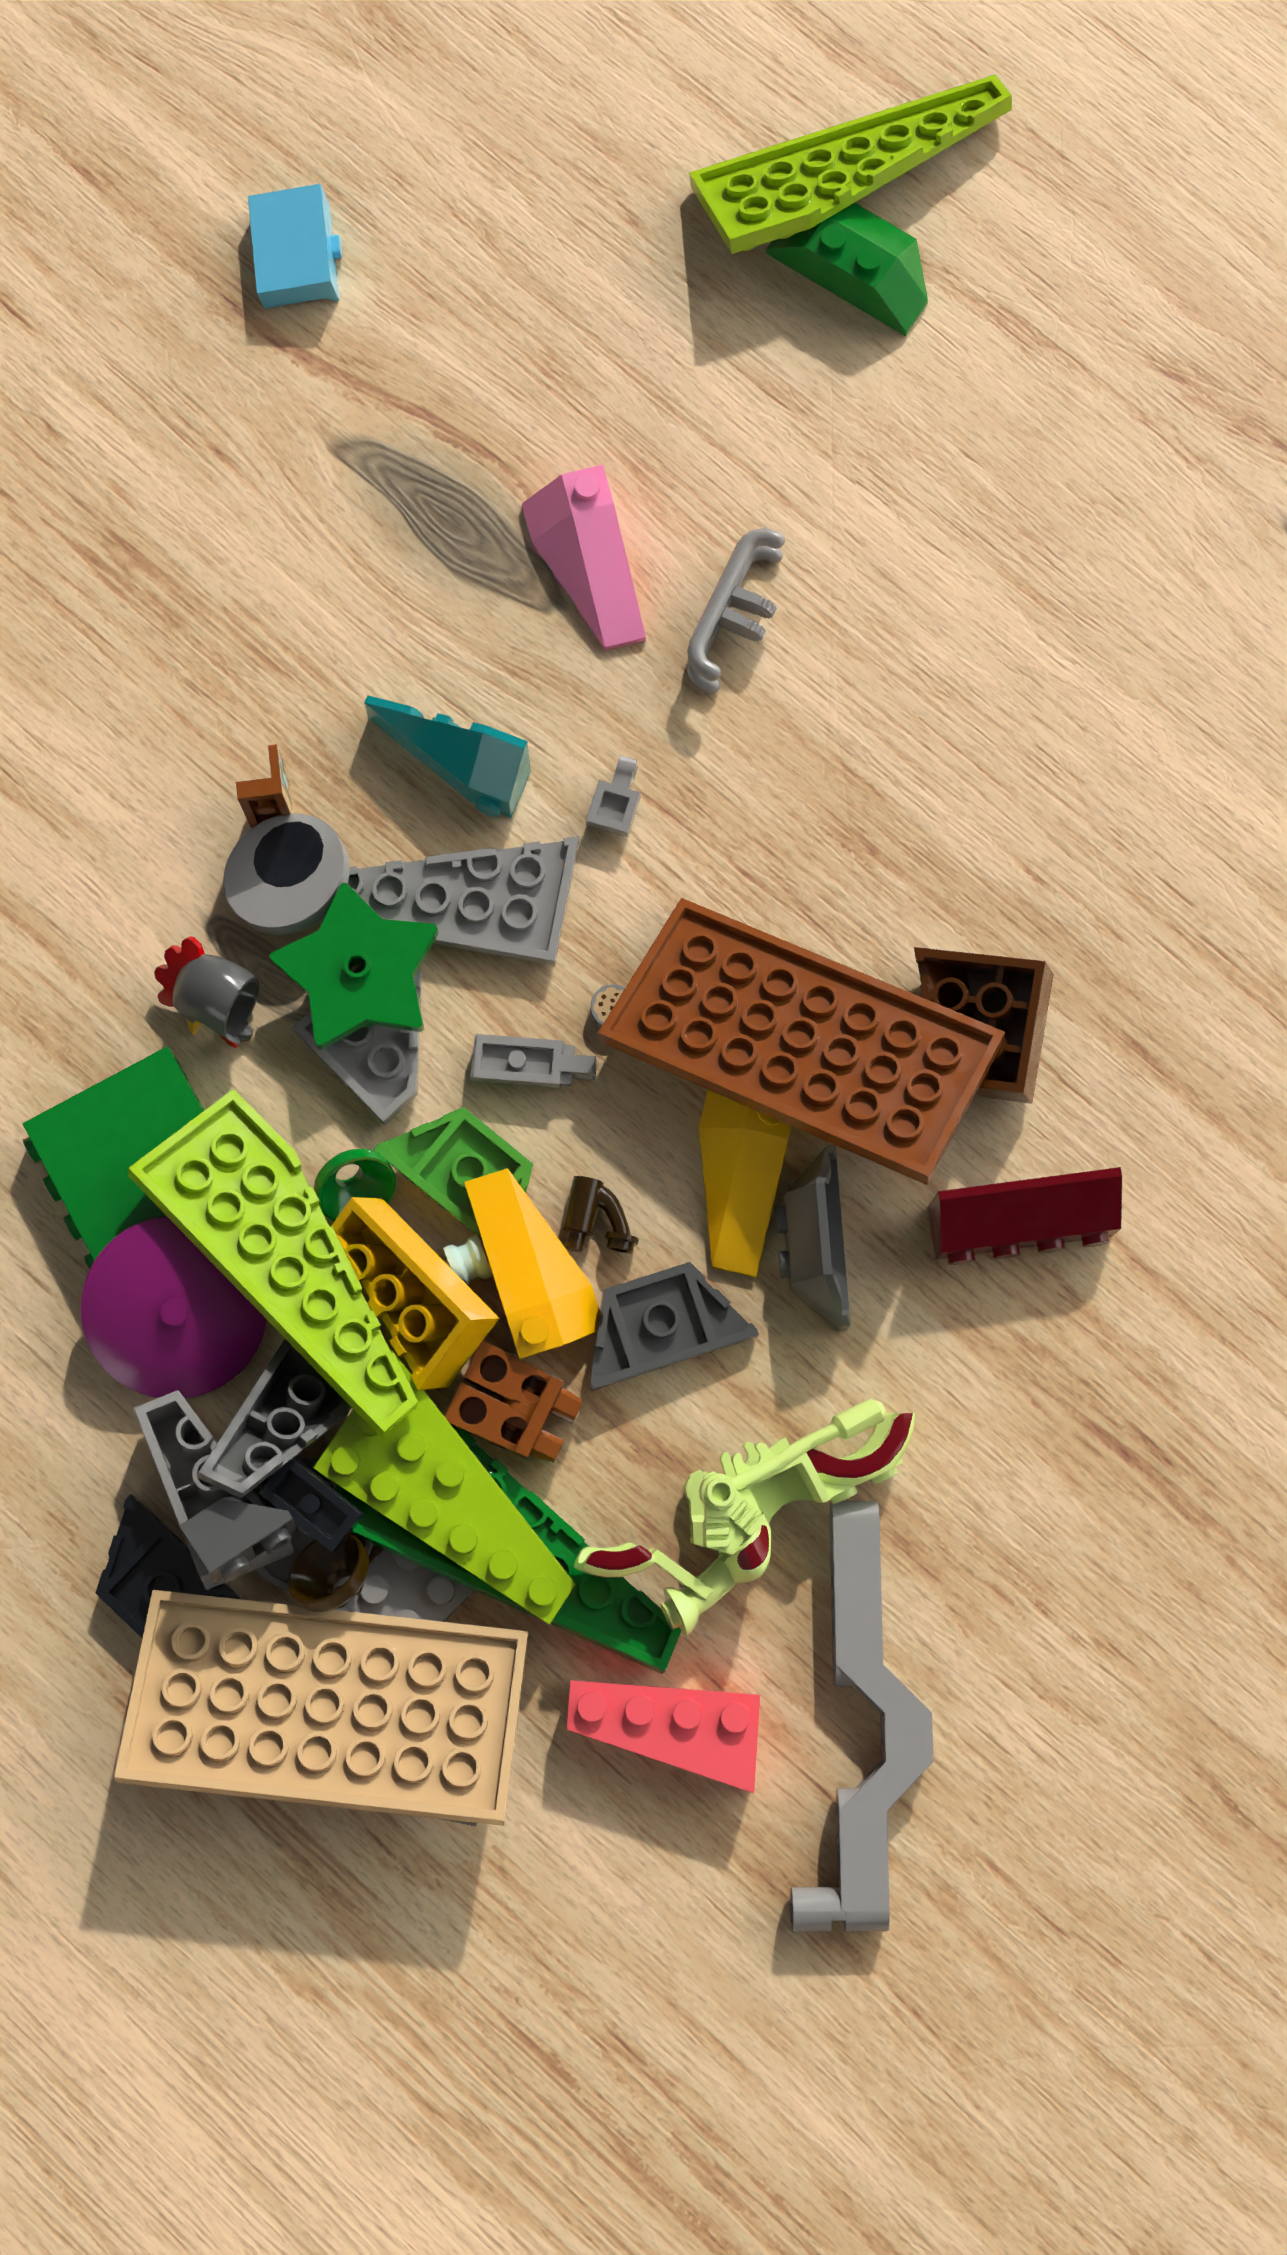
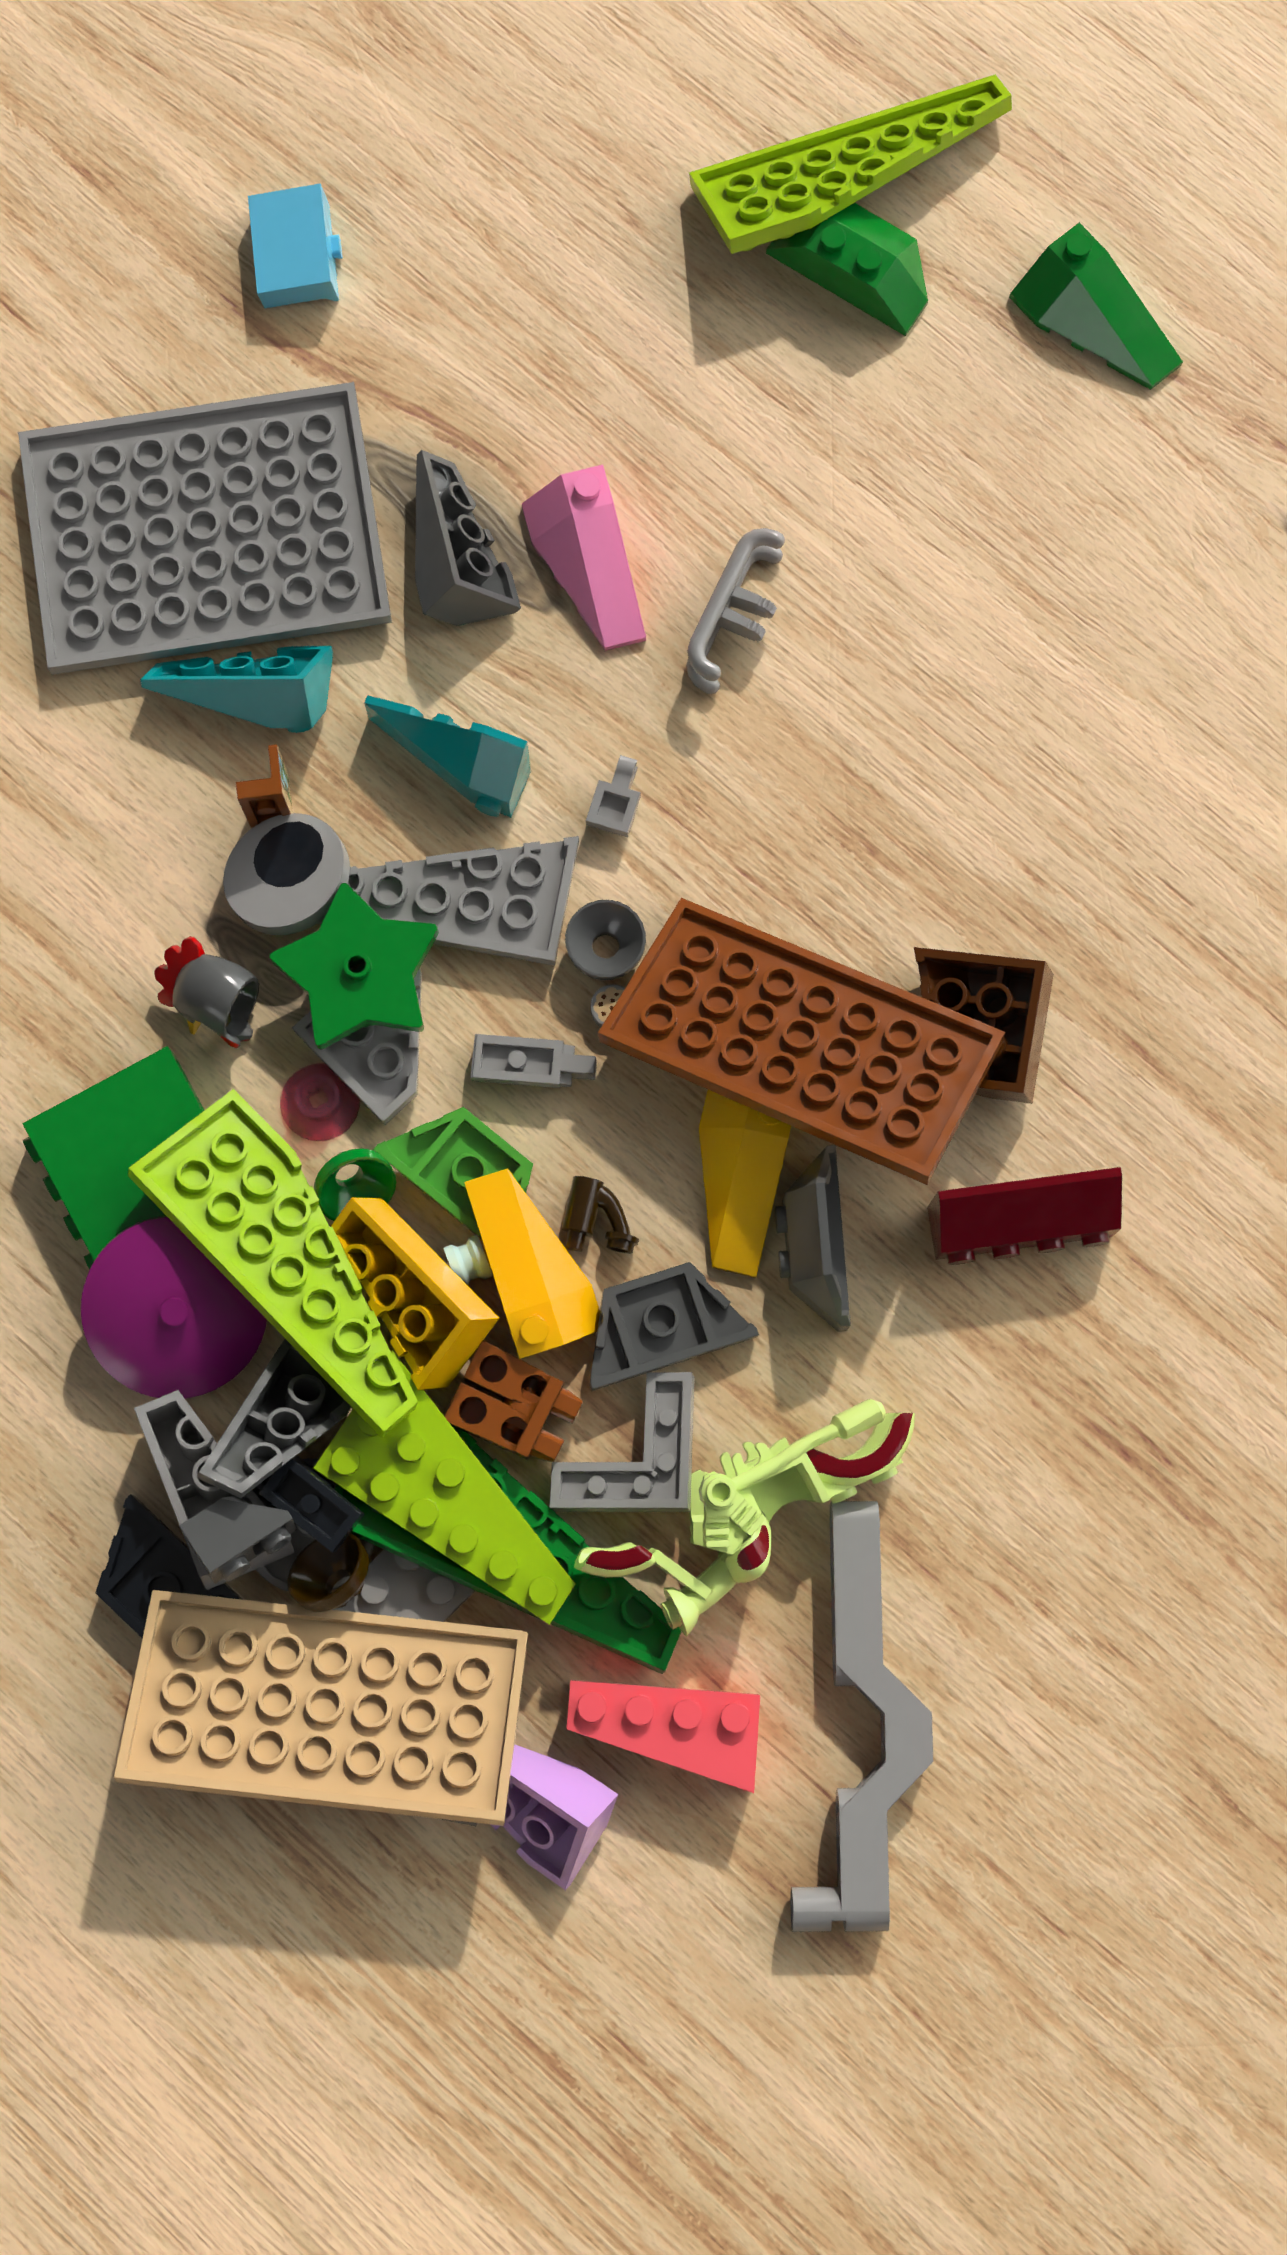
(203, 528): none -> light grey plate
(268, 691): none -> teal wedge
(326, 1120): none -> clear pink piece
(453, 555): none -> dark grey wedge
(555, 1814): none -> lavender wedge
(609, 919): none -> dark grey piece
(653, 1485): none -> light grey plate
(1089, 301): none -> green wedge

